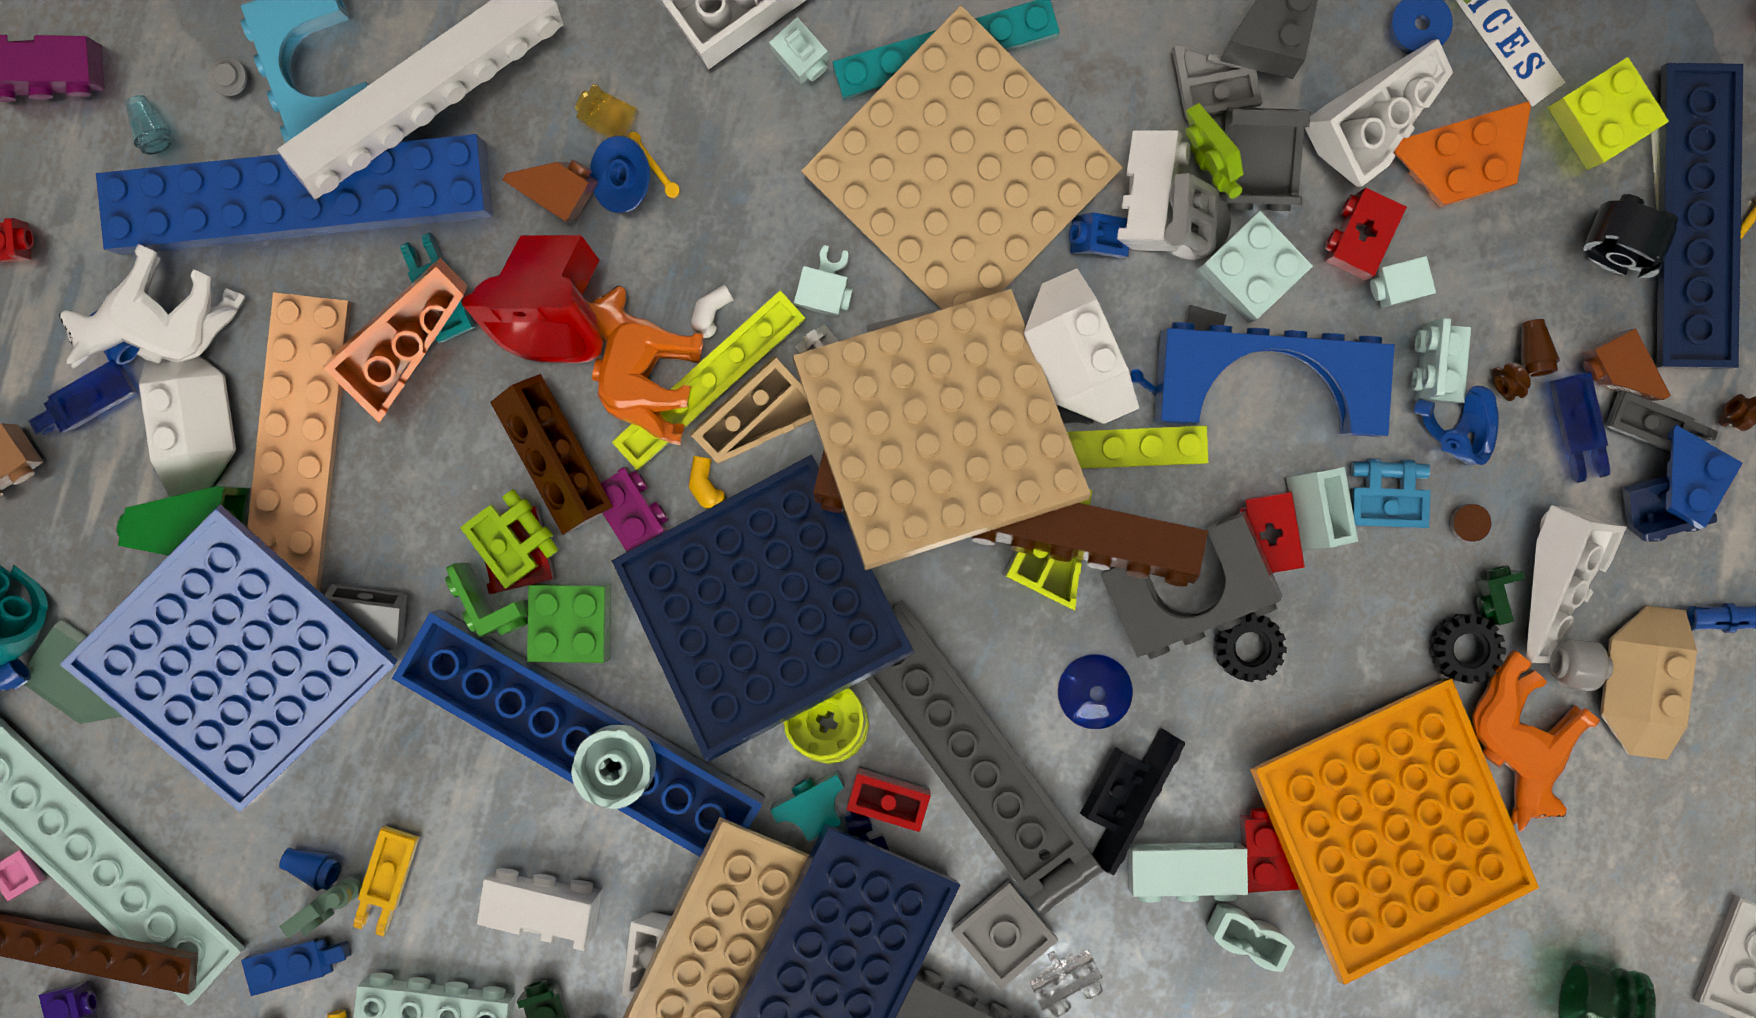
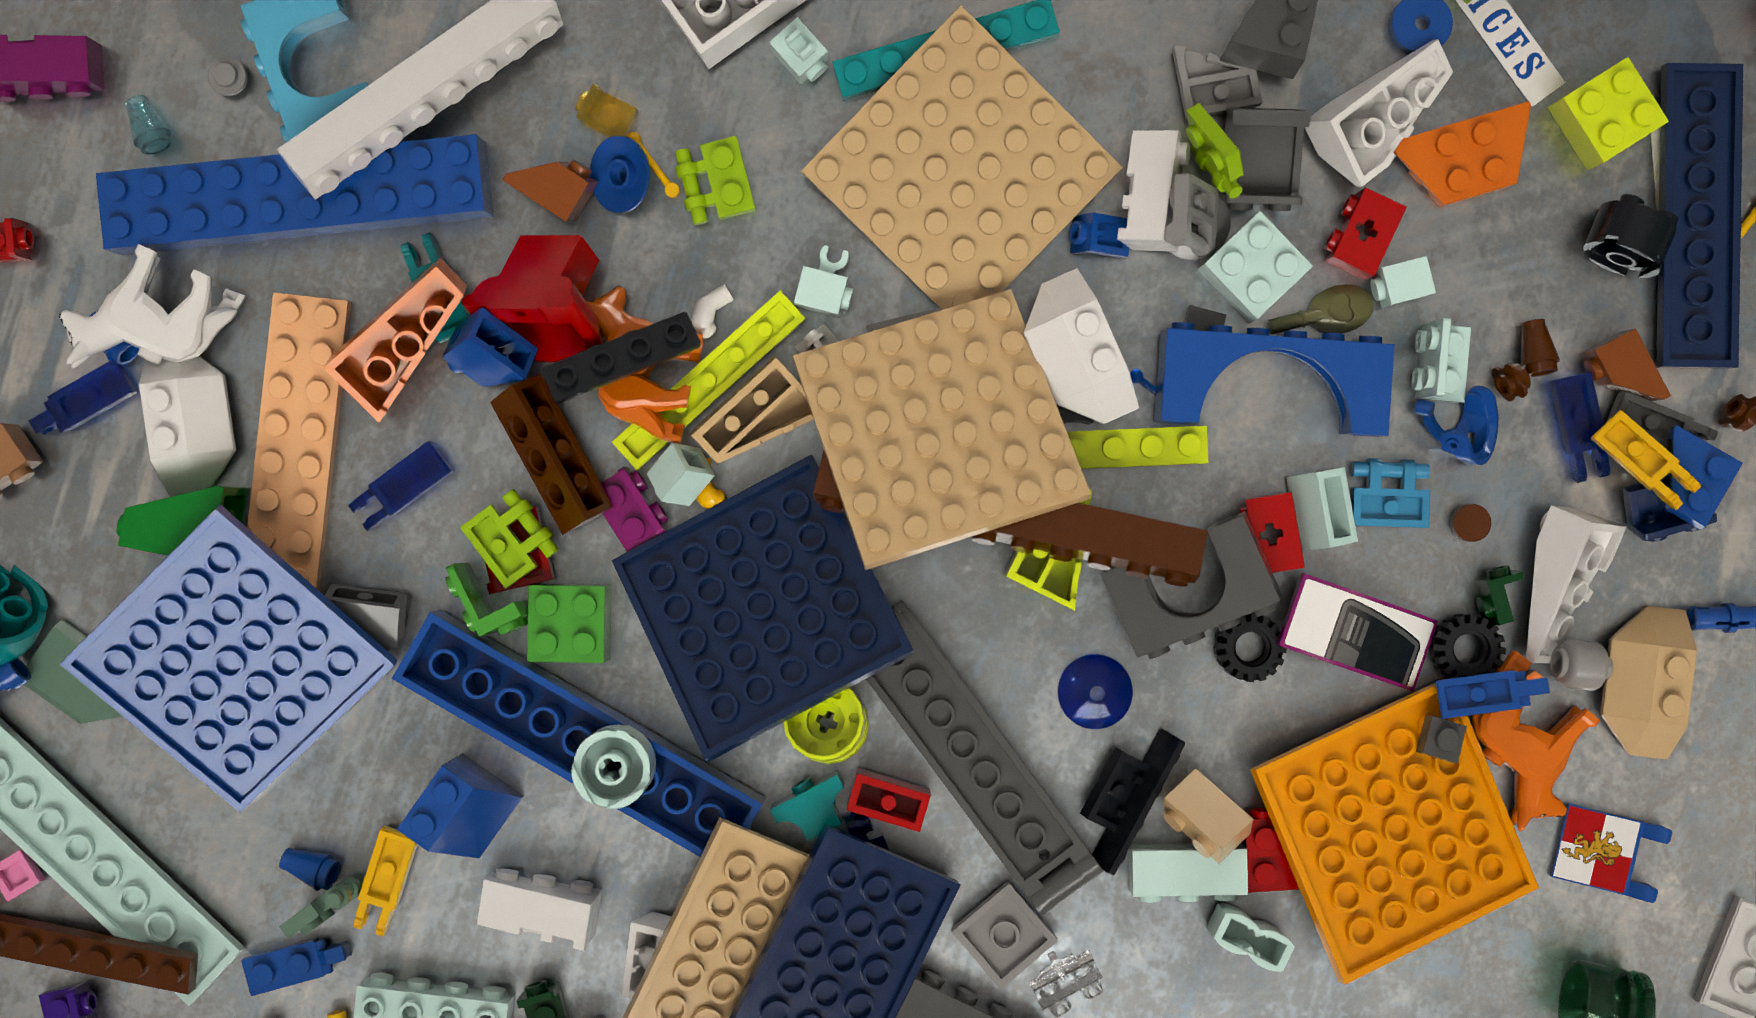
(403, 484): none -> clear blue hinge
(460, 810): none -> blue slope
(489, 351): none -> blue torso
(620, 357): none -> black bracket
(680, 474): none -> light aqua brick
(726, 176): none -> lime plate
(1206, 816): none -> tan brick
(1330, 311): none -> olive piece
(1356, 632): none -> slope
(1441, 739): none -> dark grey plate
(1487, 693): none -> blue hinge
(1602, 851): none -> flag
(1643, 457): none -> yellow hinge

